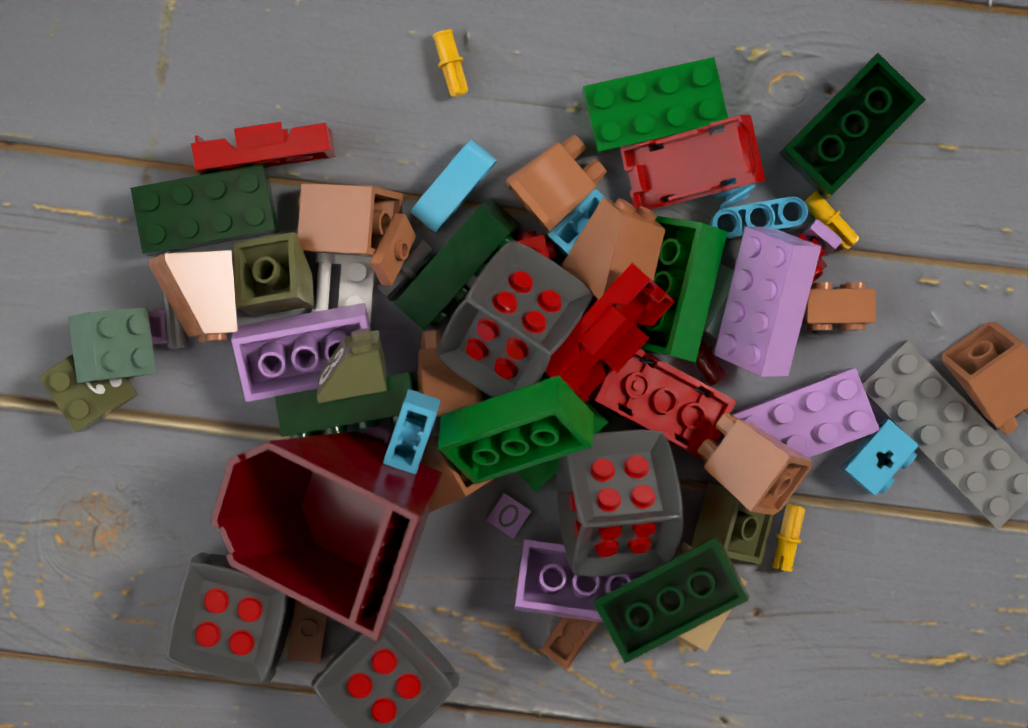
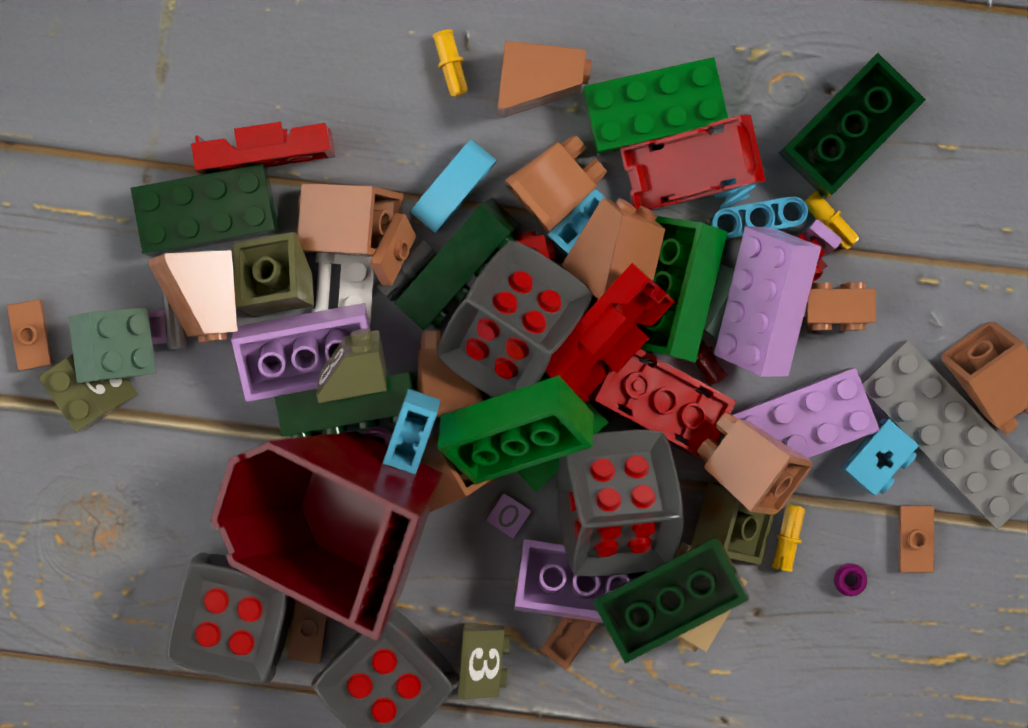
(30, 335): none -> nougat plate
(481, 661): none -> olive slope
(539, 75): none -> nougat slope
(860, 579): none -> magenta plate
(916, 538): none -> nougat plate

